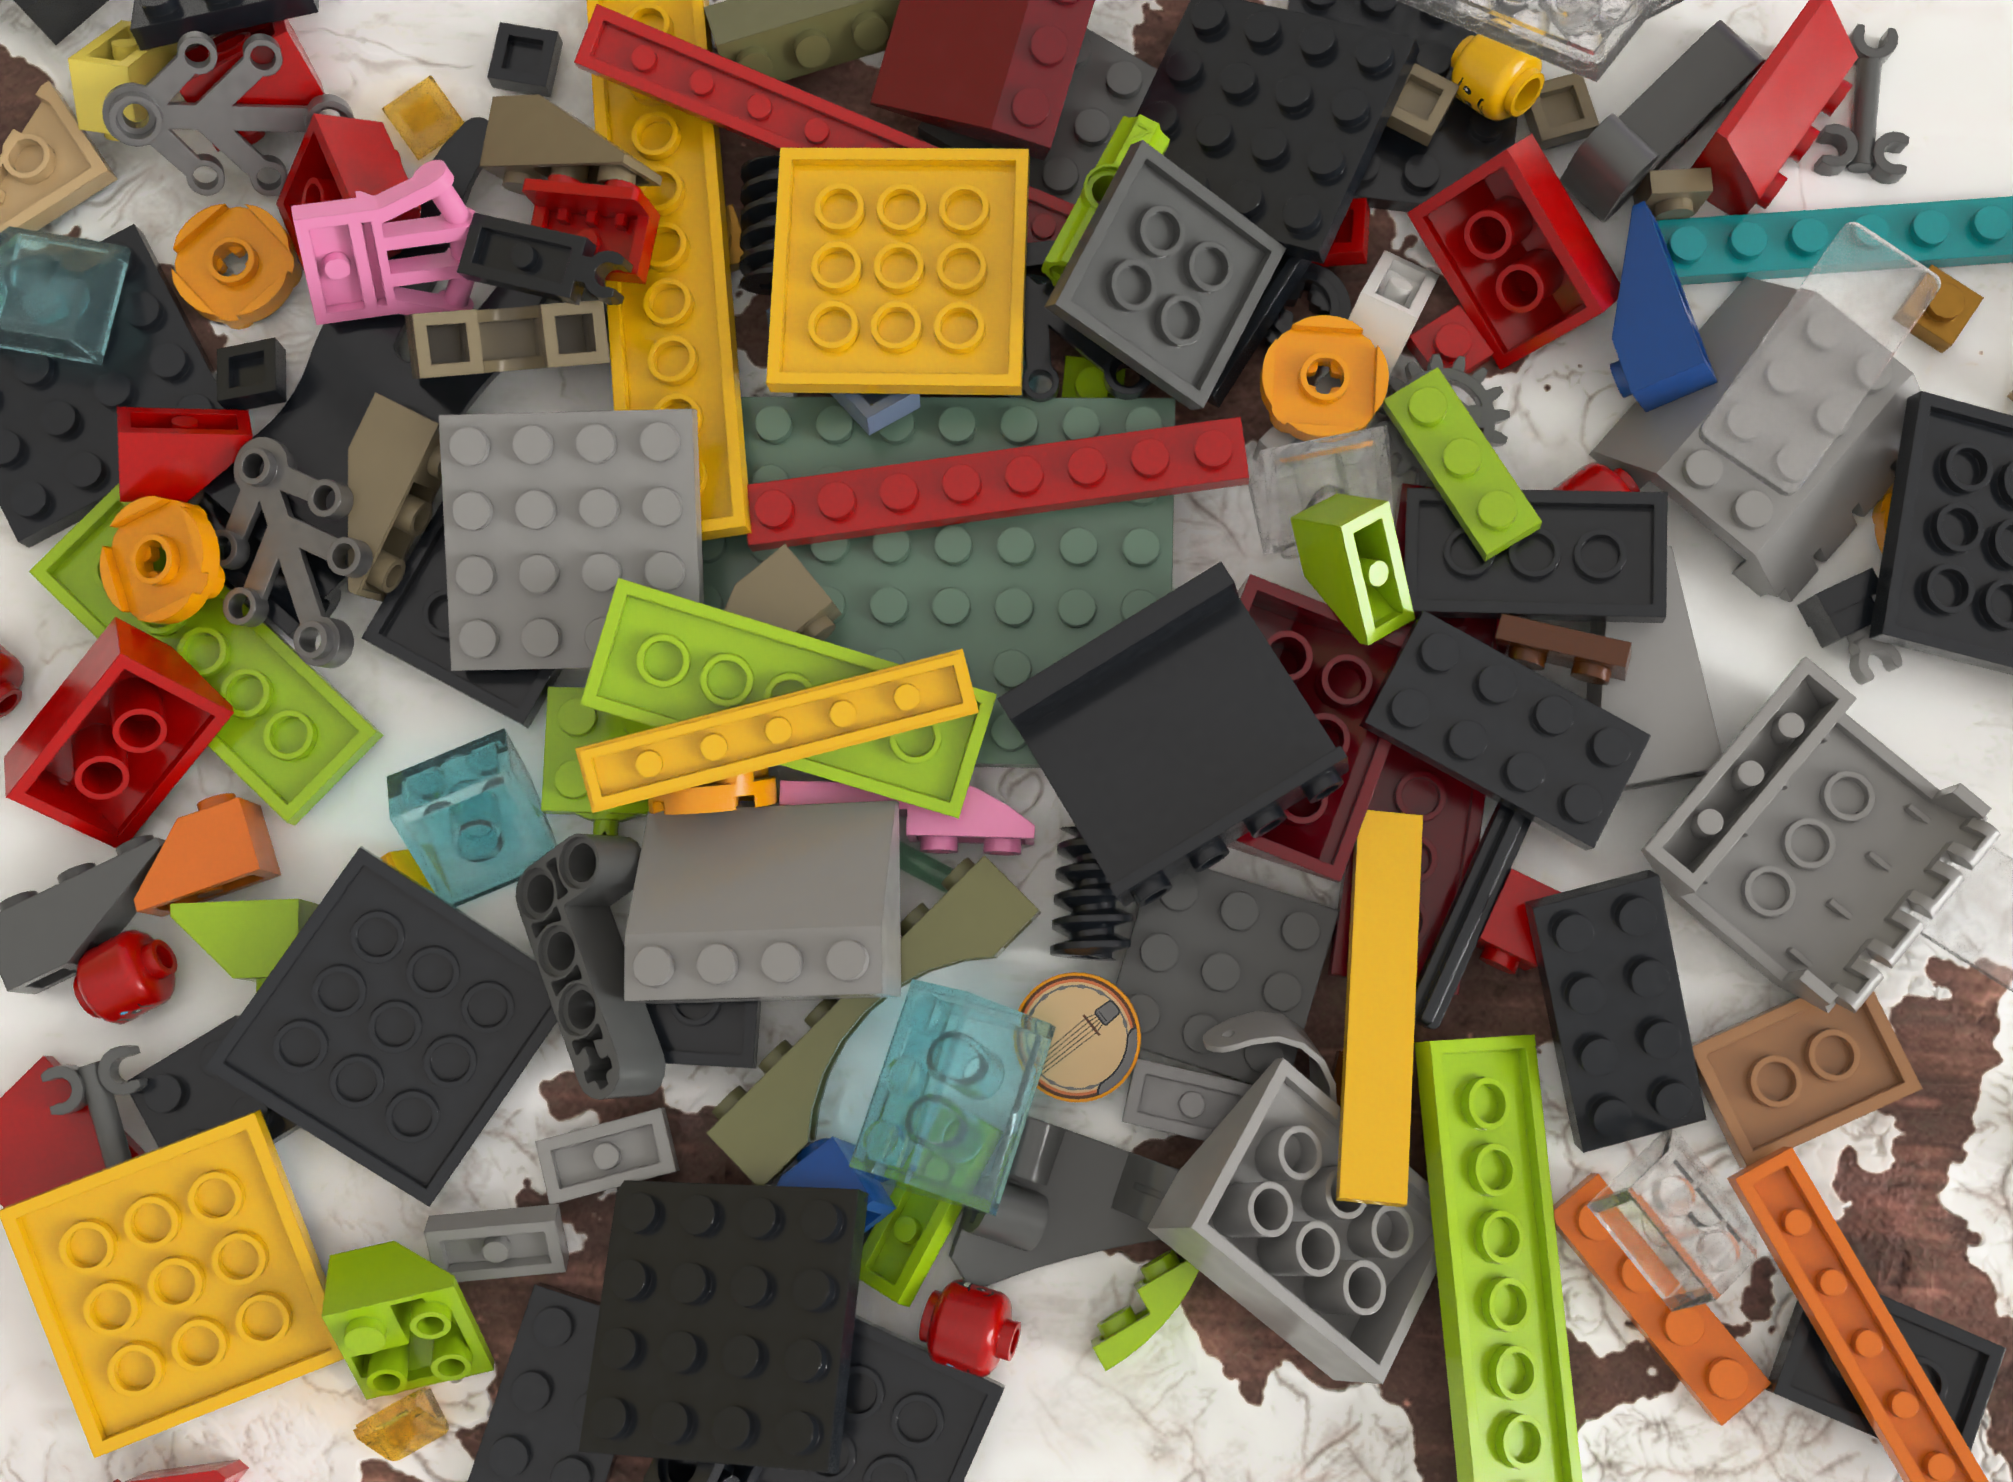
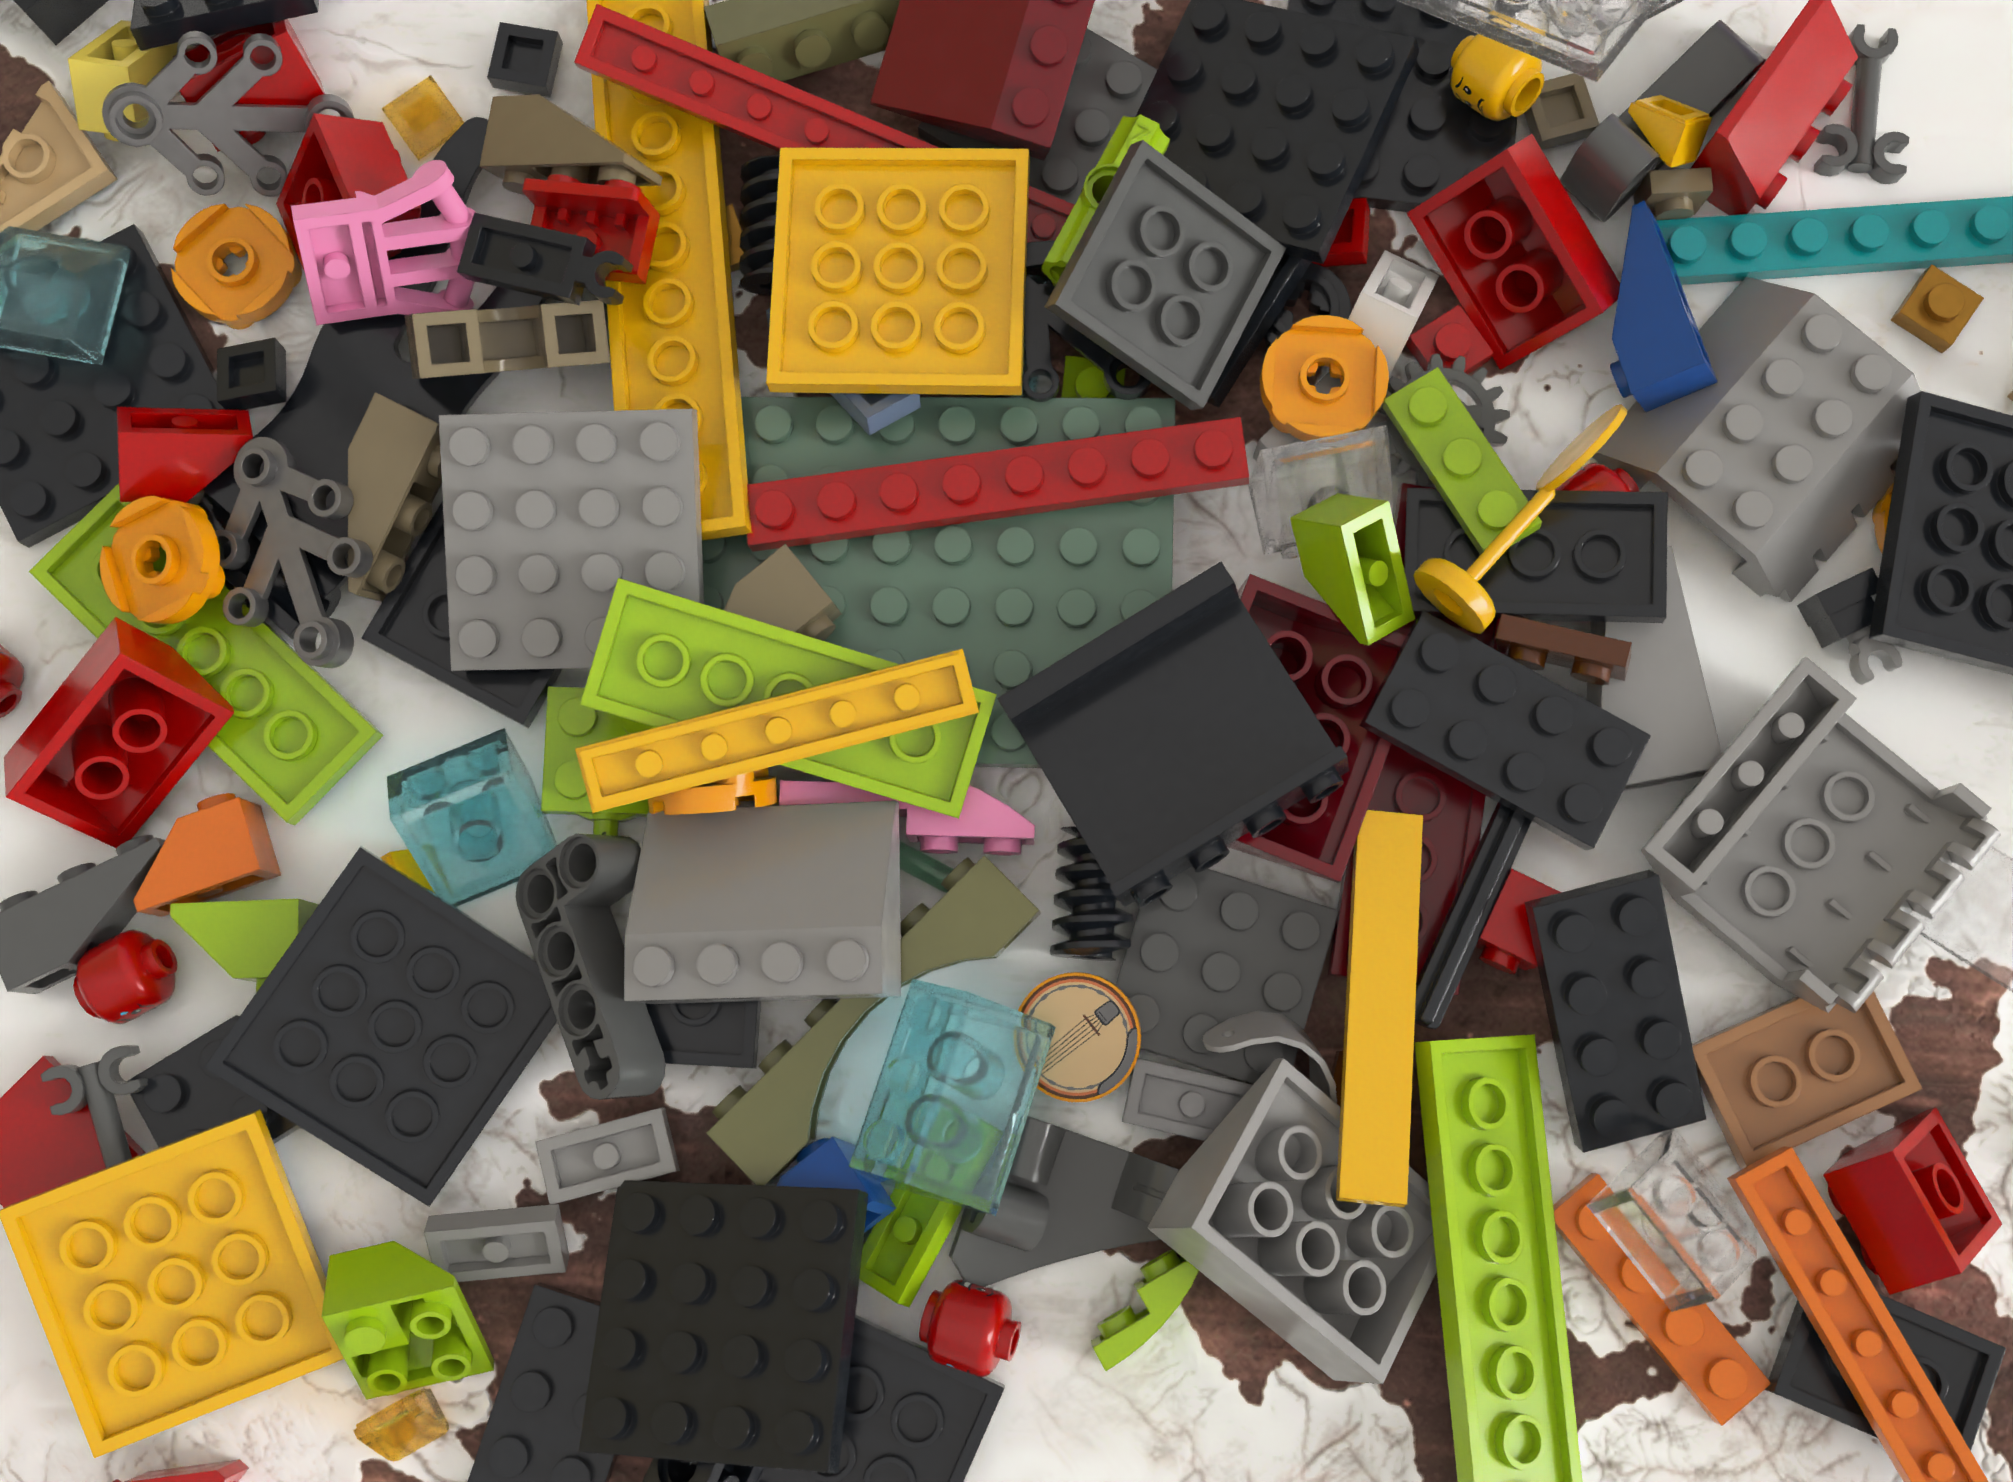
(1422, 104): dark tan plate -> none
(1458, 591): none -> yellow piece
(1671, 128): none -> yellow slope
(1819, 358): clear piece -> none
(1913, 1203): none -> red slope

